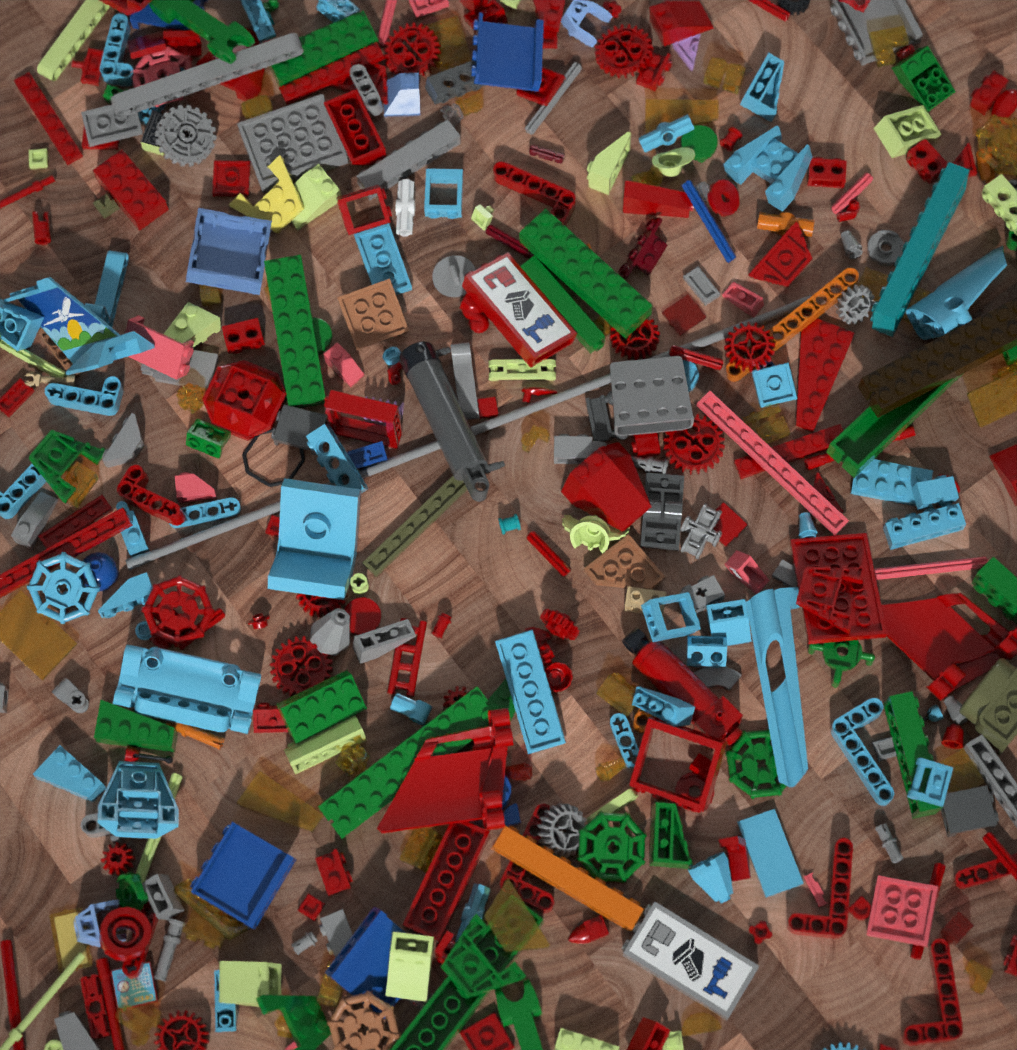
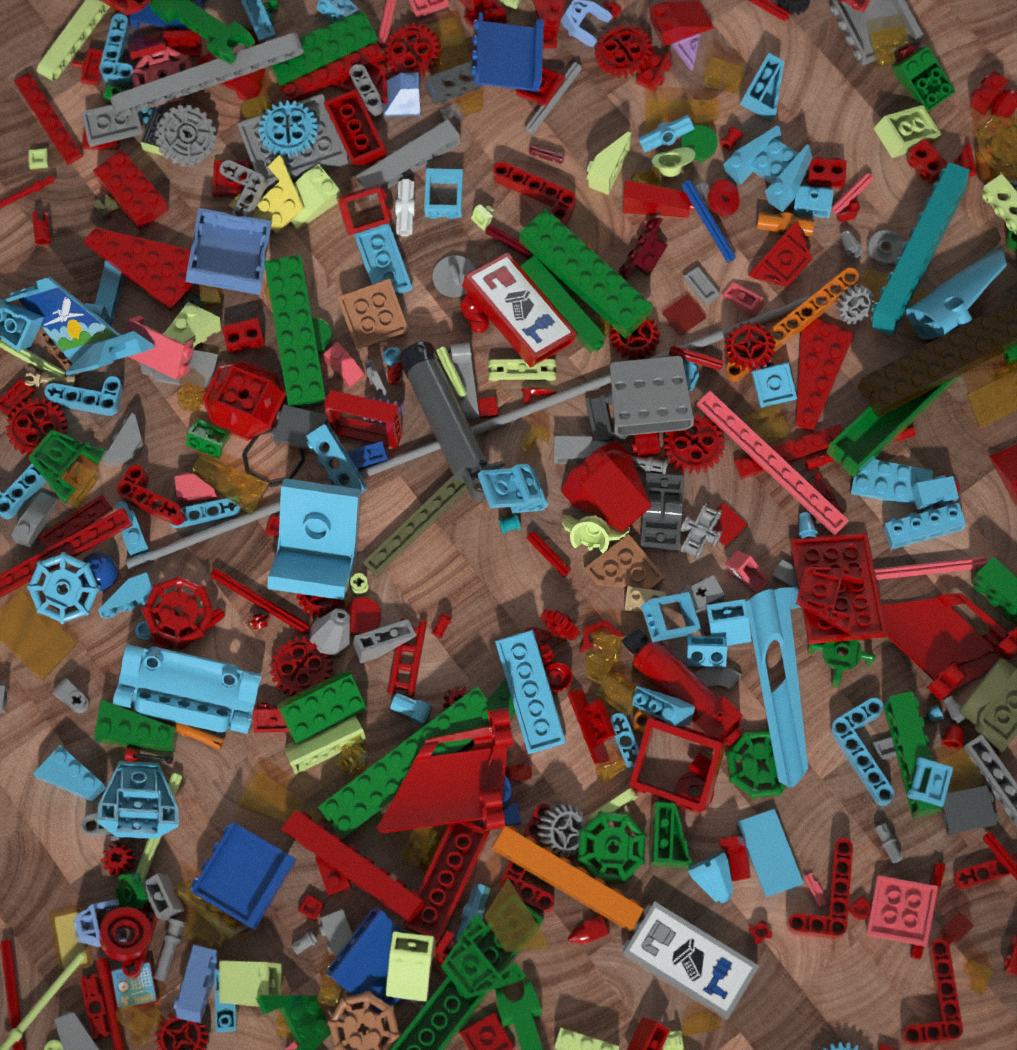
(21, 435): none -> red gear
(151, 265): none -> red wing
(192, 298): none -> dark green plant
(196, 984): none -> medium blue wedge
(234, 484): none -> clear yellow wing
(249, 183): none -> light grey beam
(260, 601): none -> red axle
(270, 130): none -> medium azure gear
(353, 866): none -> red brick
(375, 380): none -> light grey tile
(451, 372): none -> yellowish green axle
(513, 488): none -> medium azure piece
(593, 723): none -> red bracket
(595, 626): none -> red helmet
(600, 664): none -> clear yellow tile
(813, 201): none -> medium azure brick

